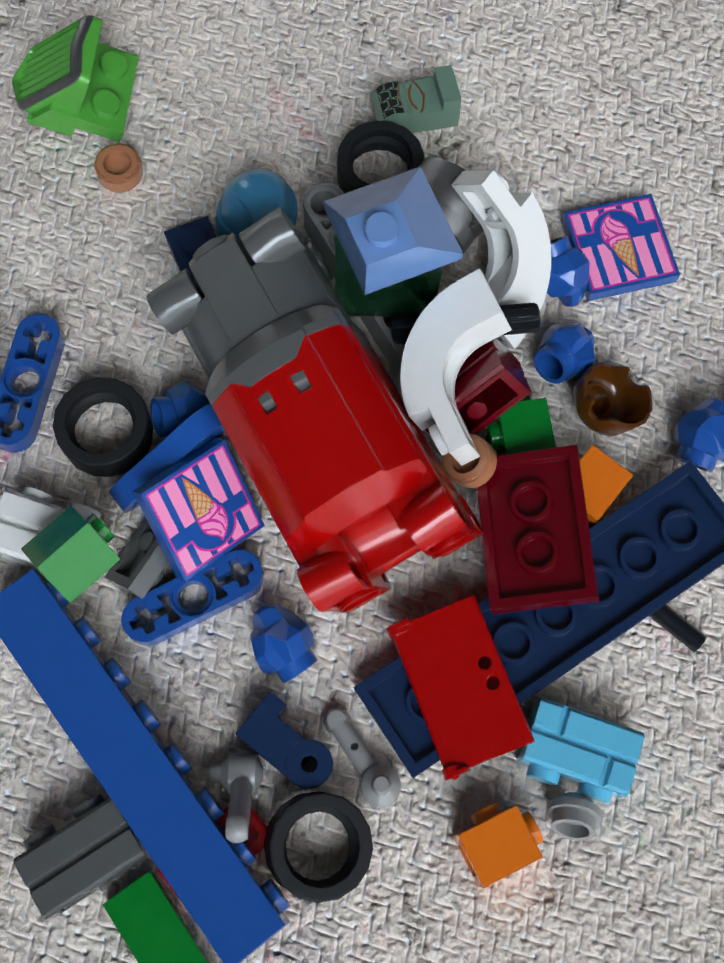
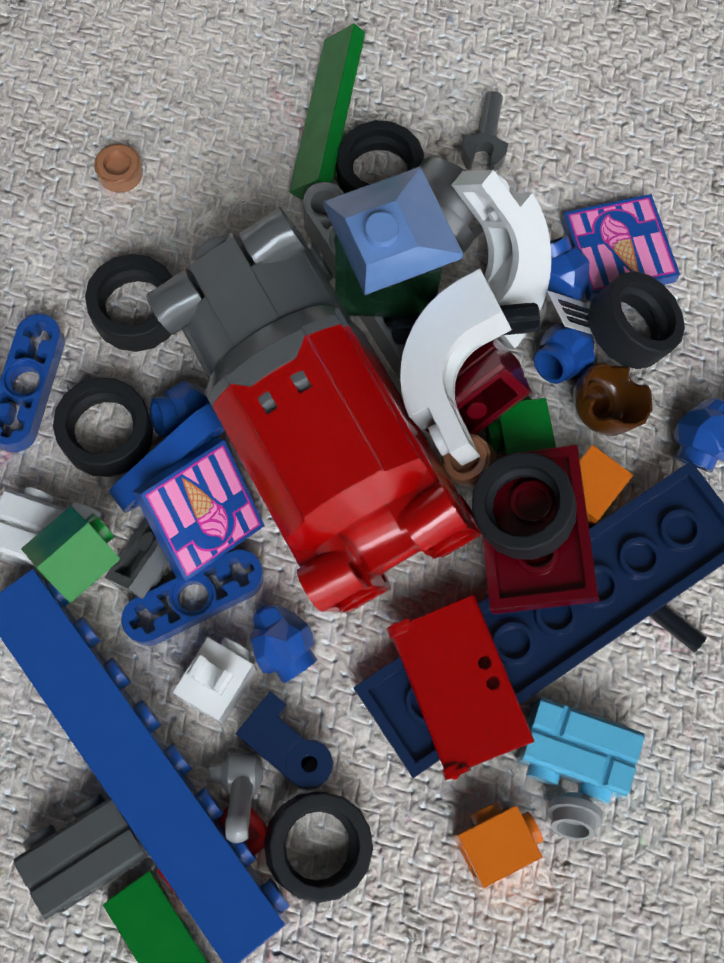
(76, 82): bright green piece -> none
(109, 278): none -> black tyre
(187, 238): dark blue plate -> none
(216, 679): none -> white brick
(252, 197): dark azure piece -> none
(327, 110): none -> green tile
(379, 783): light grey piece -> none
(421, 102): sand green leg -> none
(486, 138): none -> dark grey bar
(511, 468): none -> black tyre
(571, 311): none -> white sticker
(653, 303): none -> black tyre

